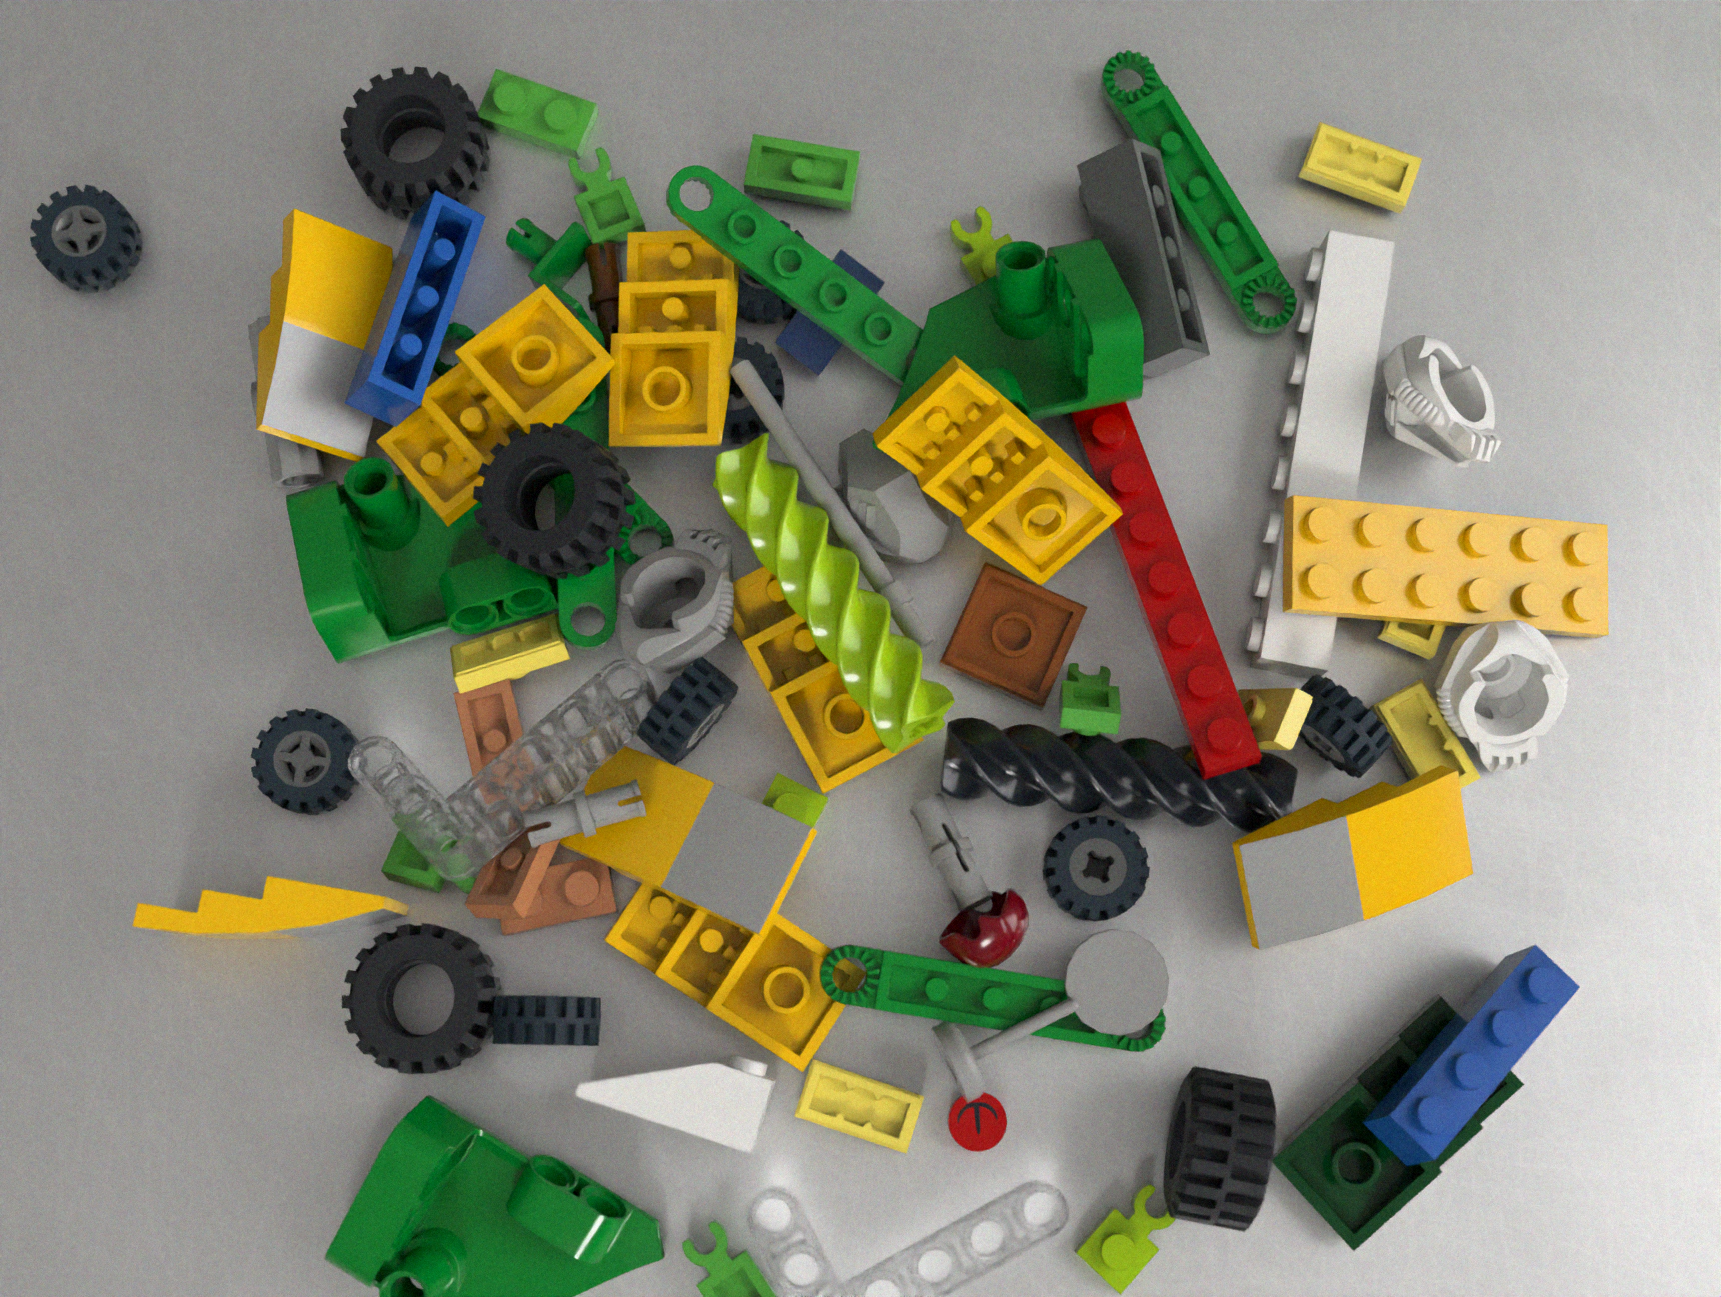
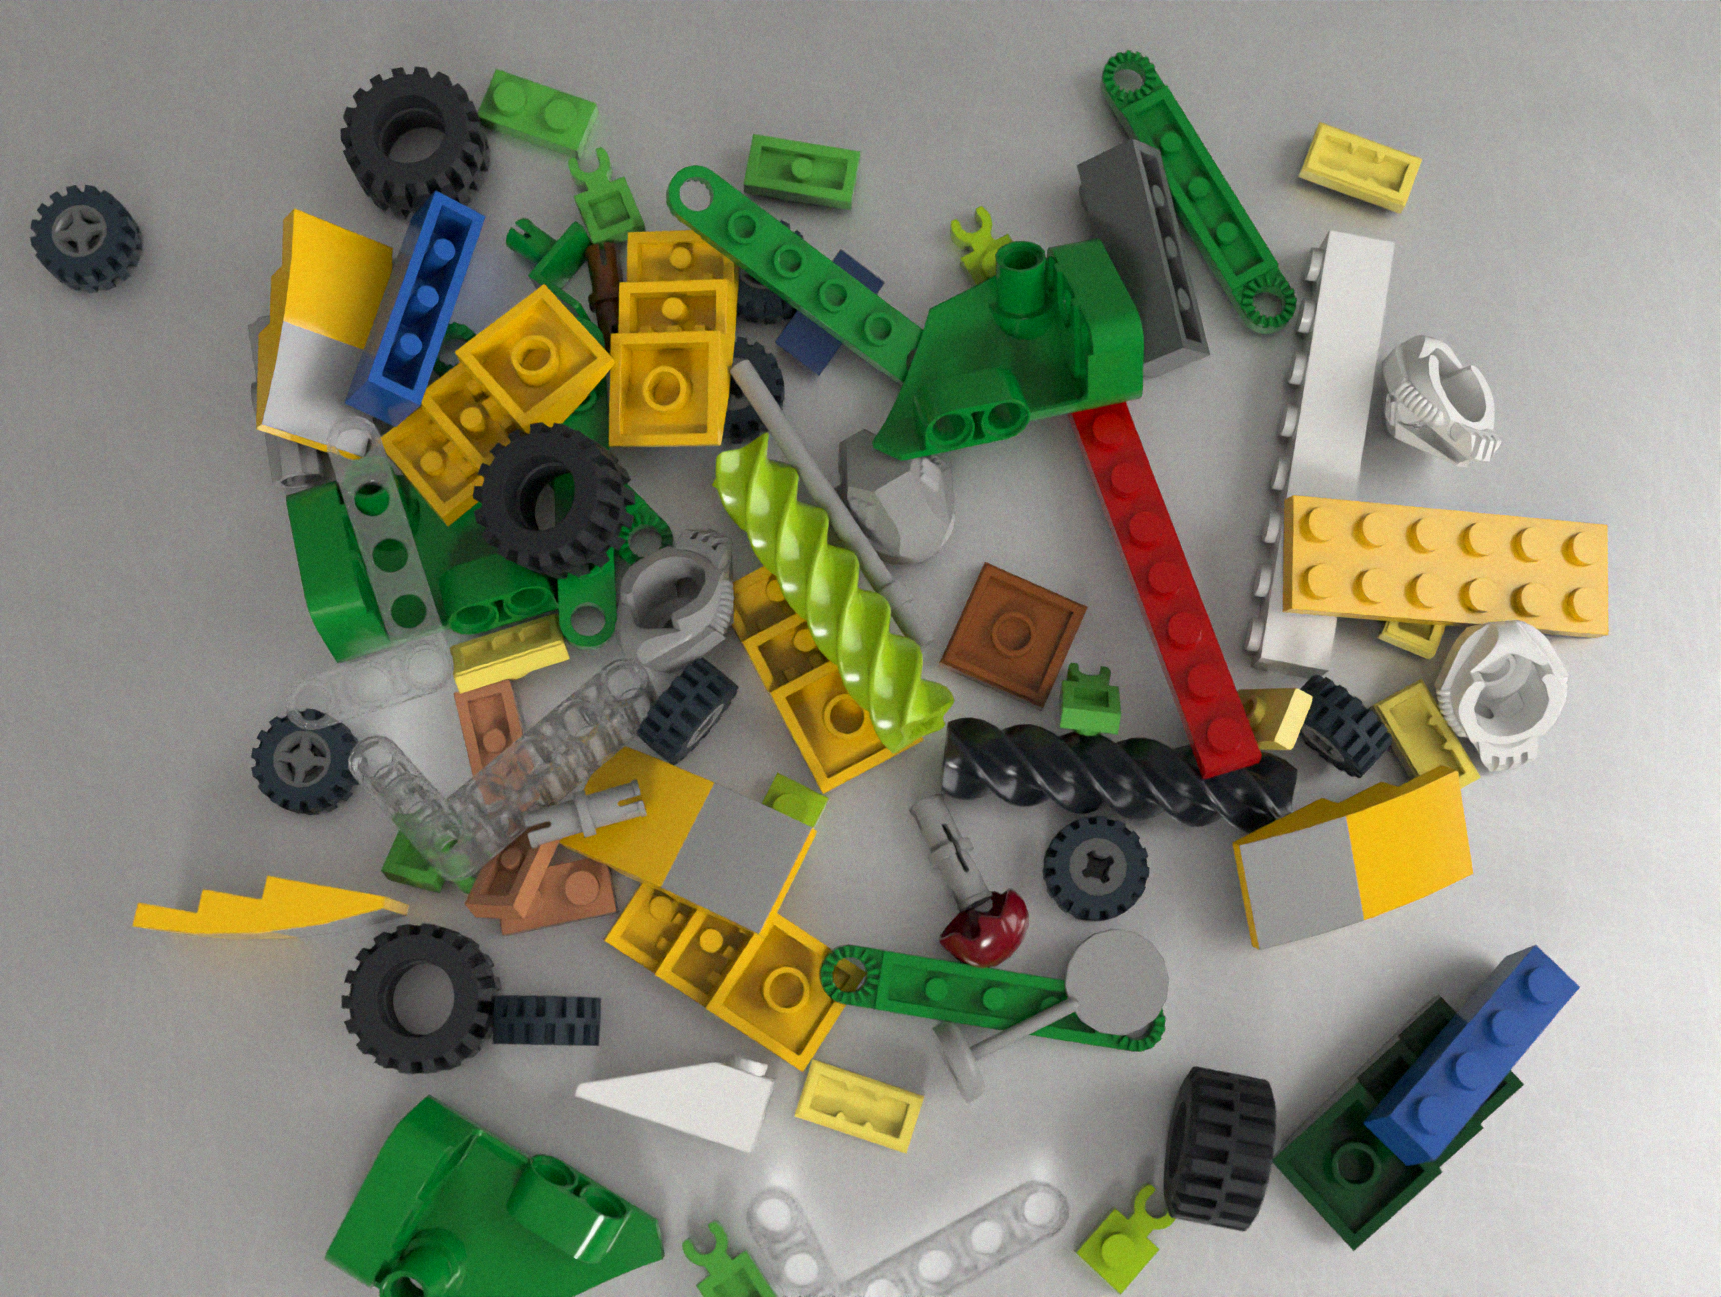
(387, 588): none -> clear beam
(977, 1123): red tile -> none
(996, 472): yellow slope -> none

